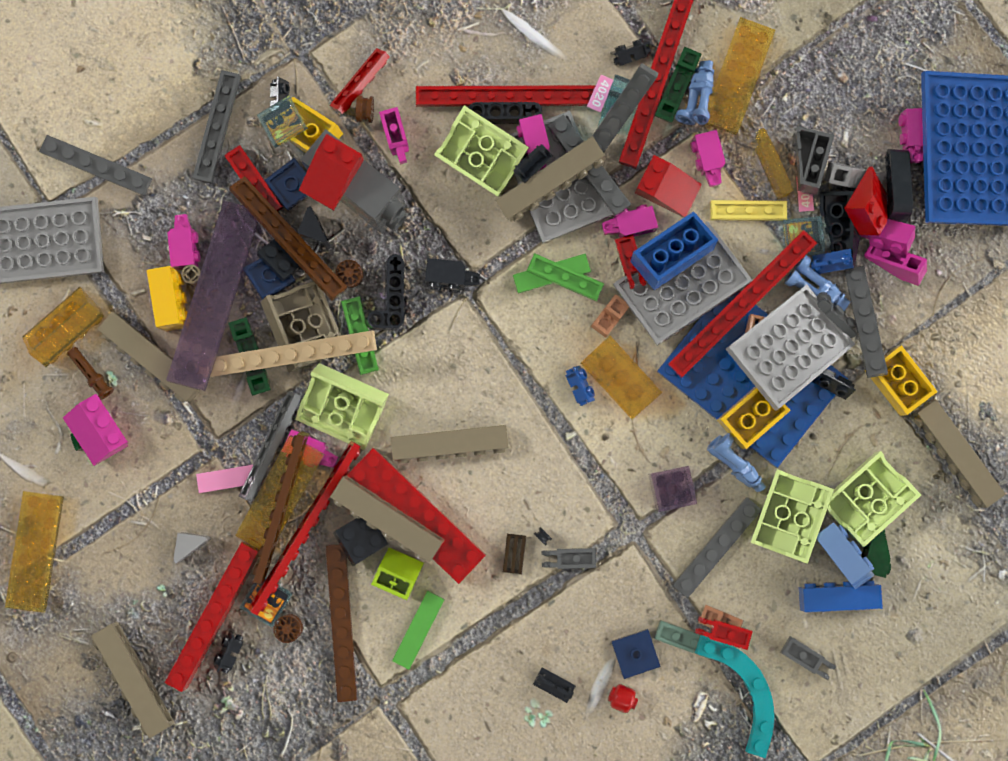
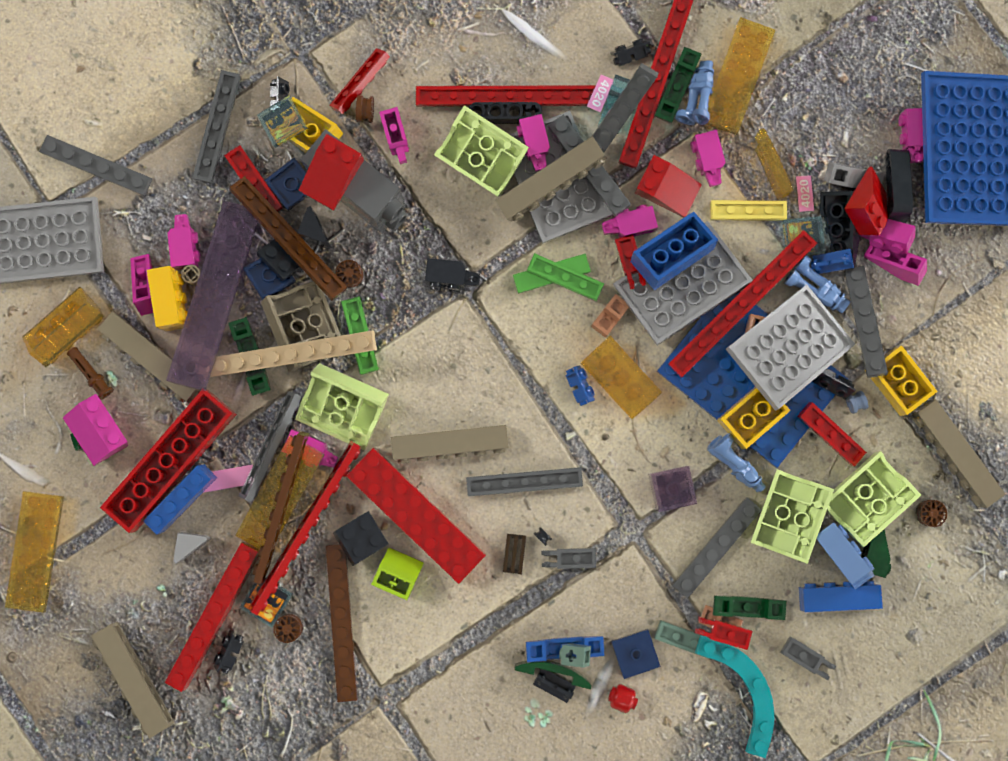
(140, 284): none -> dark pink slope
(168, 461): none -> red brick
(180, 499): none -> blue brick
(387, 518): dark tan brick -> none
(396, 292): black beam -> none
(418, 630): bright green tile -> none
(524, 481): none -> dark grey plate
(533, 163): black hinge -> none
(549, 648): none -> blue slope
(576, 680): none -> dark green slope
(581, 651): none -> sand green brick
(749, 607): none -> dark green slope
(811, 158): dark grey wedge -> none
(832, 434): none -> red plate
(836, 314): dark grey hinge -> none
(857, 402): none -> sand blue wheel
(931, 513): none -> reddish brown wheel

